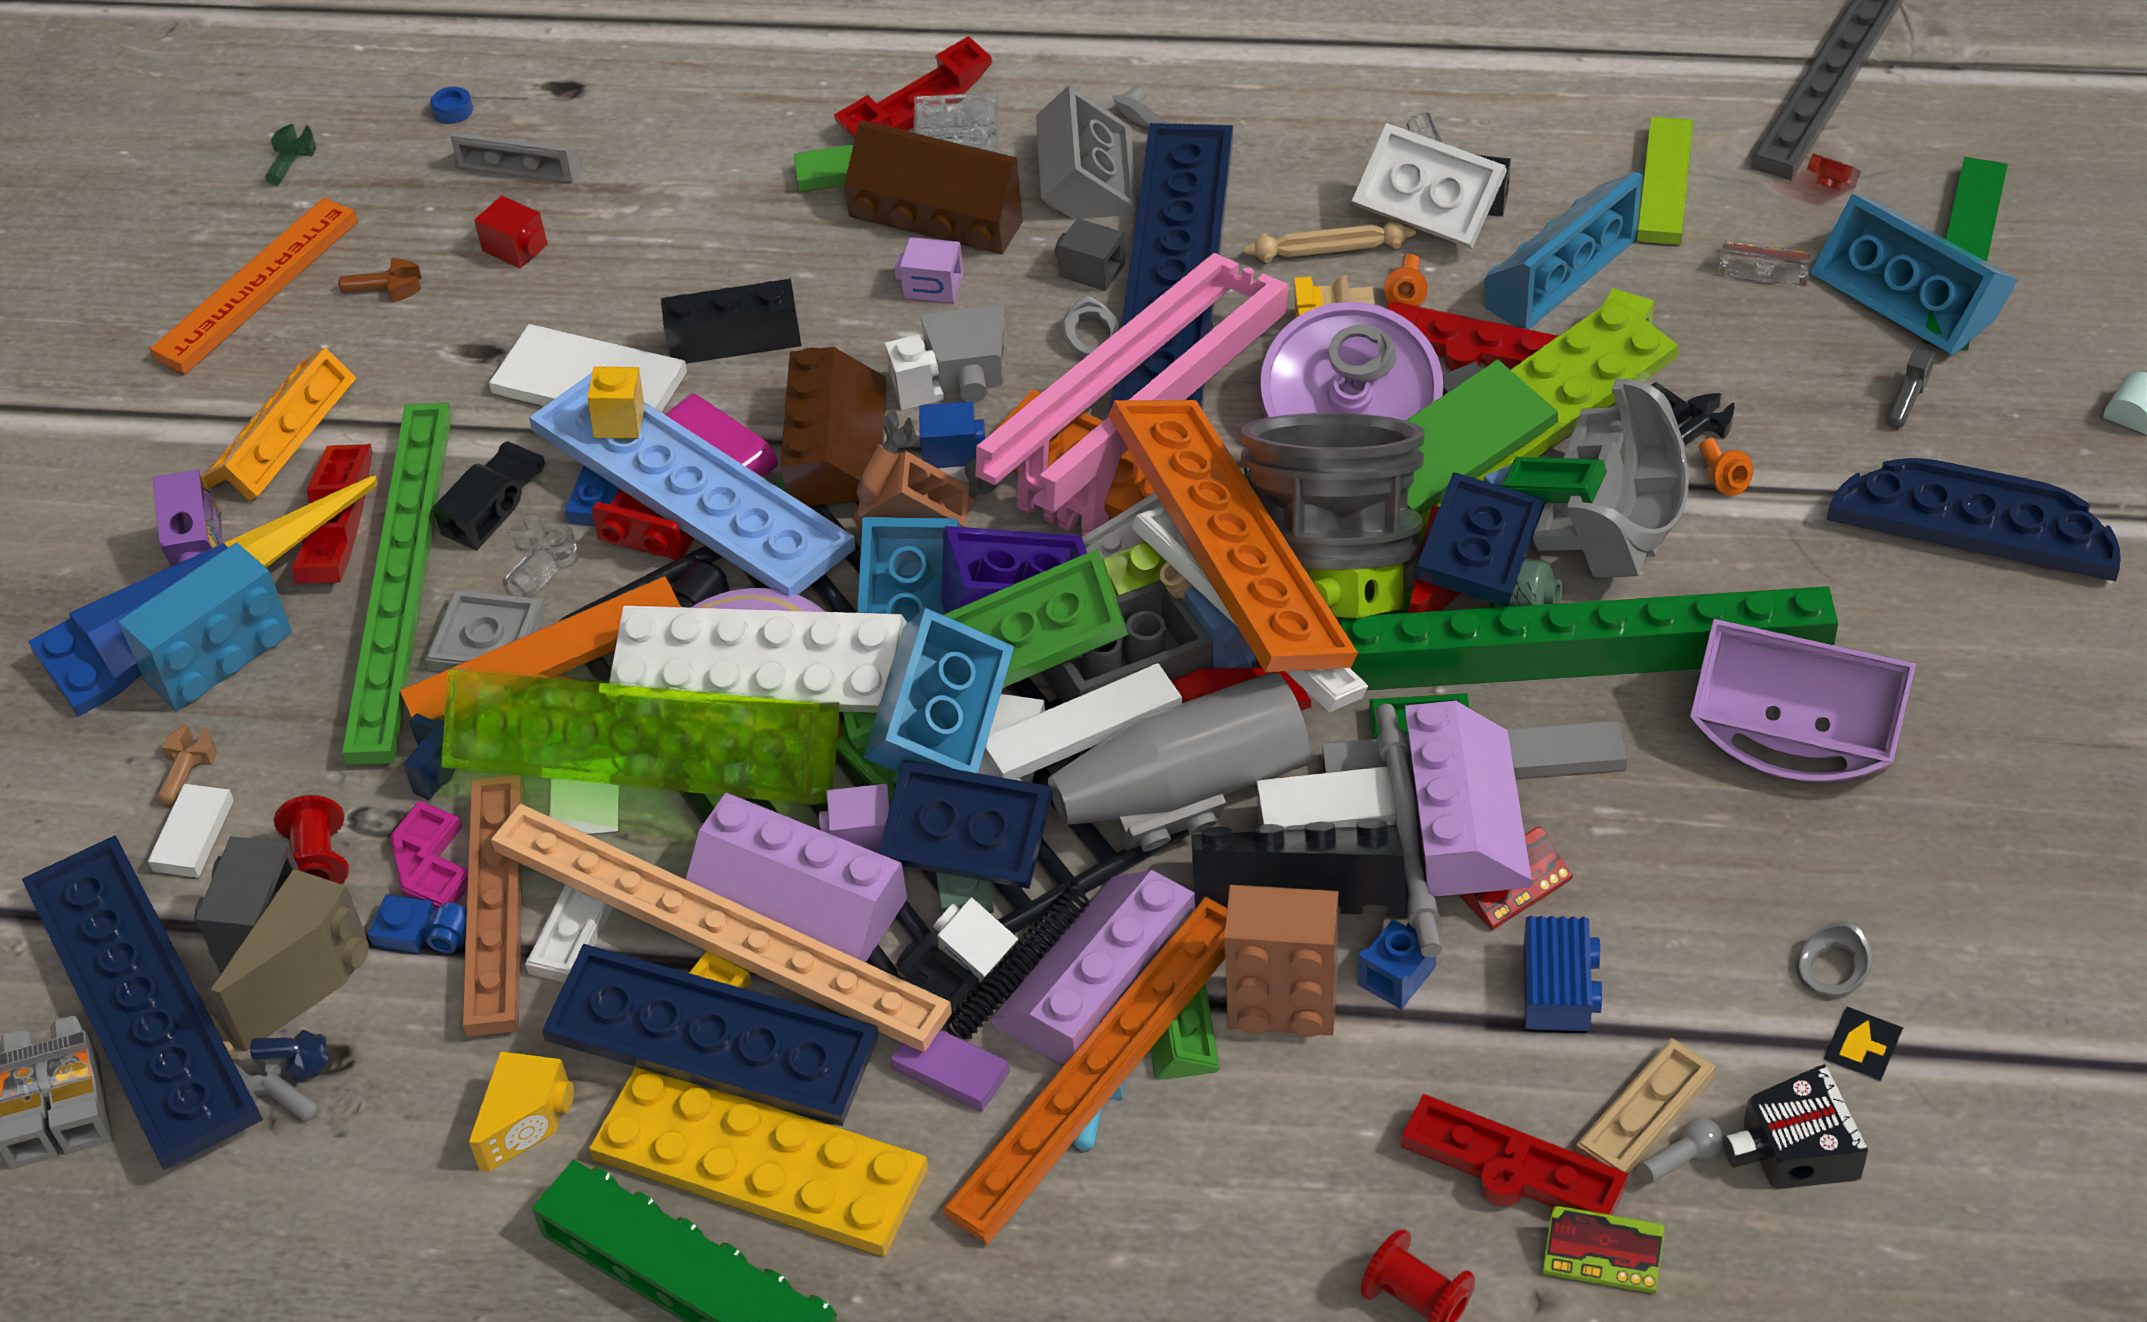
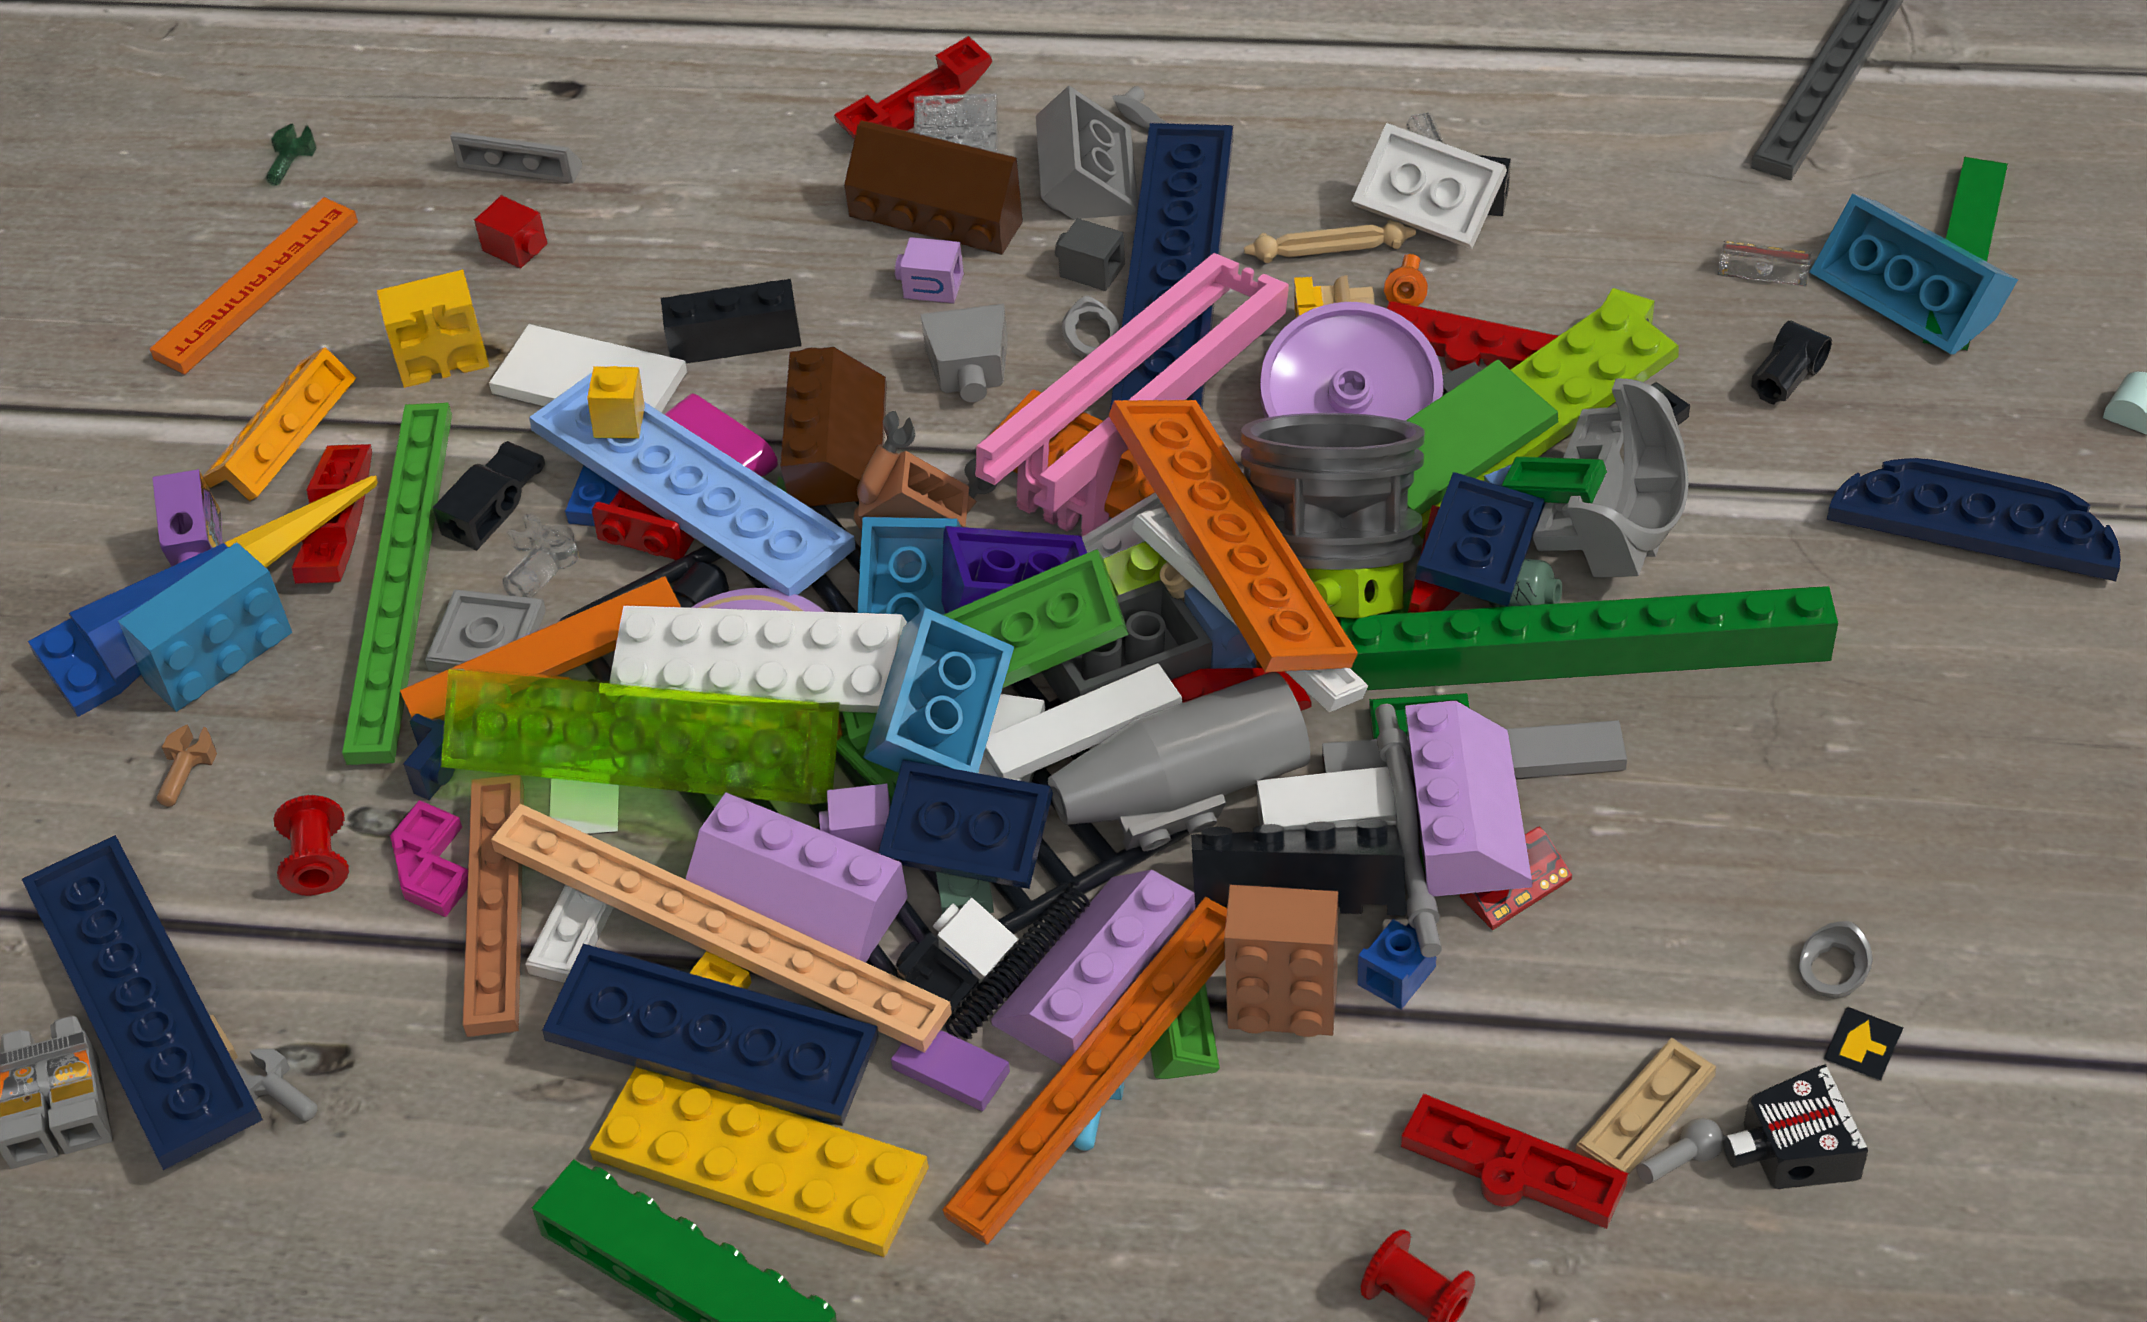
(191, 830): white tile -> none
(240, 892): dark grey brick -> none
(291, 957): dark tan slope -> none
(304, 1053): dark blue plate -> none
(399, 280): dark orange bar -> none
(408, 922): blue plate -> none
(432, 327): none -> yellow piece
(451, 105): blue tile -> none
(519, 1107): yellow slope -> none
(822, 167): bright green tile -> none
(913, 372): white brick -> none
(949, 433): blue brick -> none
(1373, 368): light grey piece -> none
(1559, 973): blue brick -> none
(1565, 253): dark azure slope -> none
(1604, 1249): slope -> none
(1665, 181): lime tile -> none
(1704, 420): black bar -> none
(1728, 470): orange plate -> none
(1793, 356): none -> black piece
(1806, 681): lavender piece -> none
(1832, 173): clear red plate -> none
(1915, 381): dark grey bar -> none

